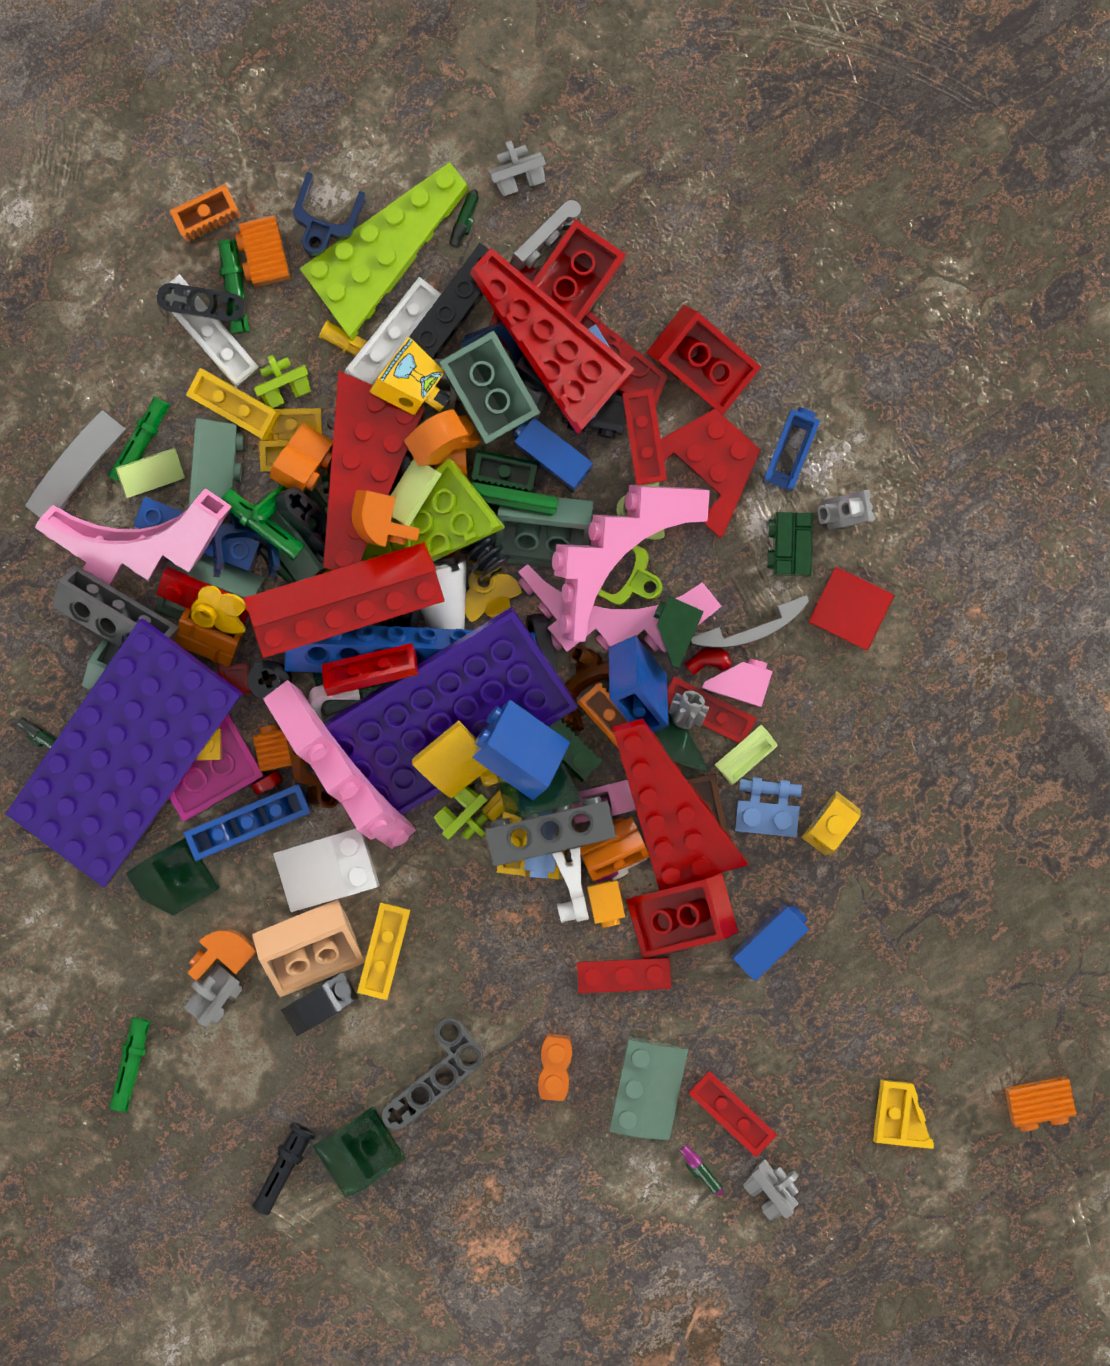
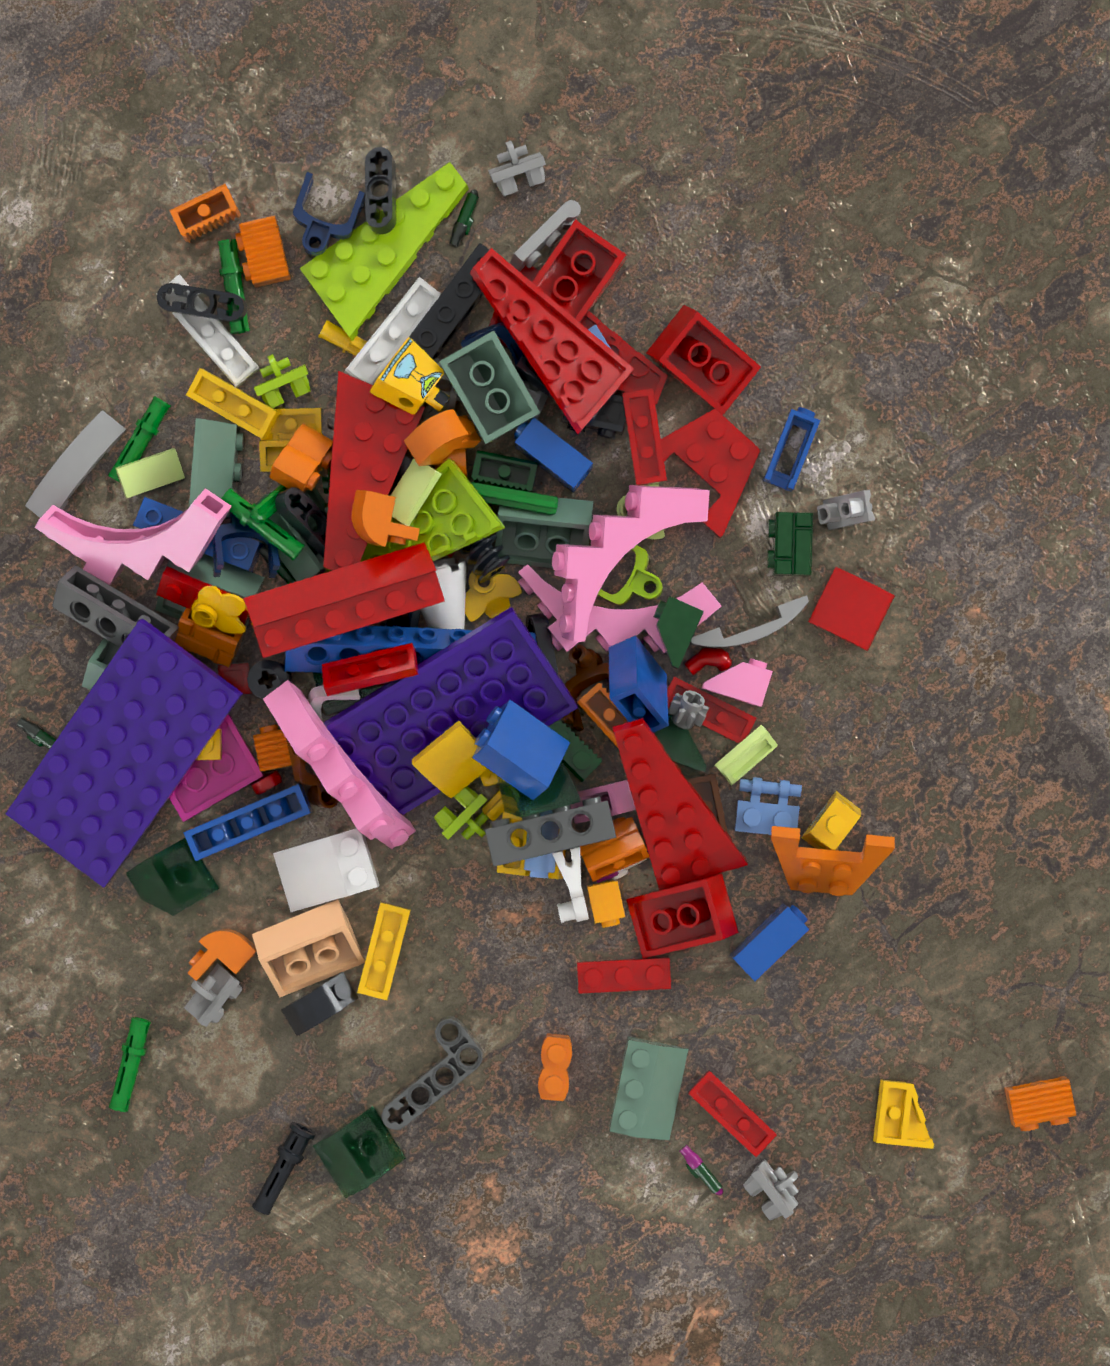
(387, 201): none -> black beam
(825, 869): none -> orange wing

